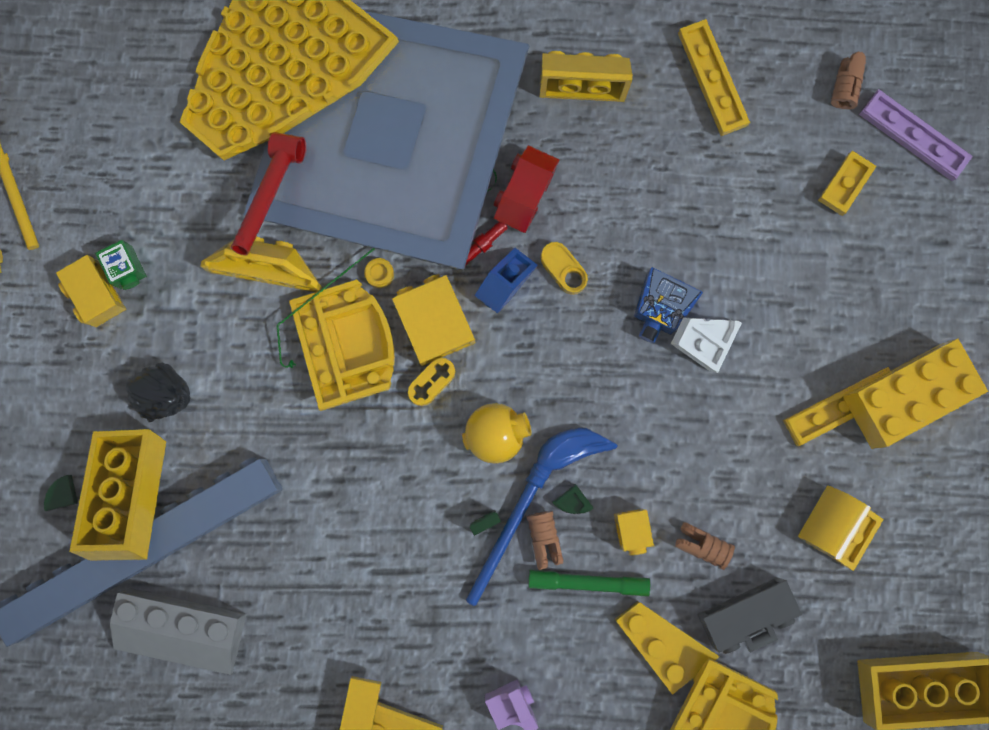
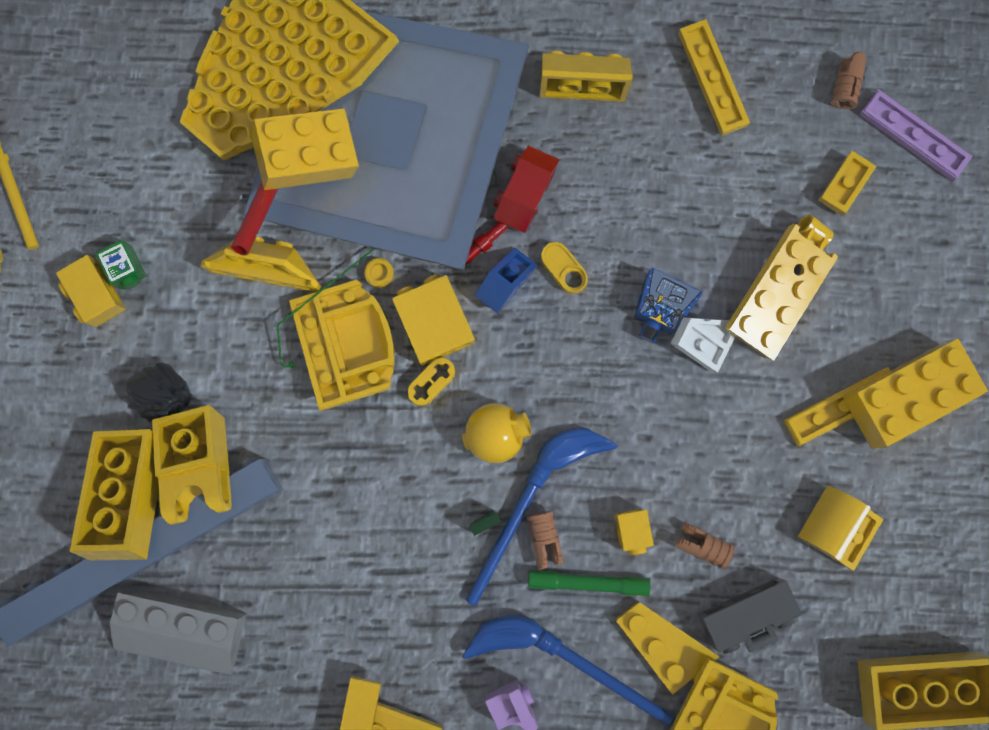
(60, 494): dark green tile -> none
(191, 462): none -> yellow brick
(304, 148): none -> yellow brick
(523, 632): none -> blue piece
(573, 501): dark green tile -> none
(780, 295): none -> yellow hinge

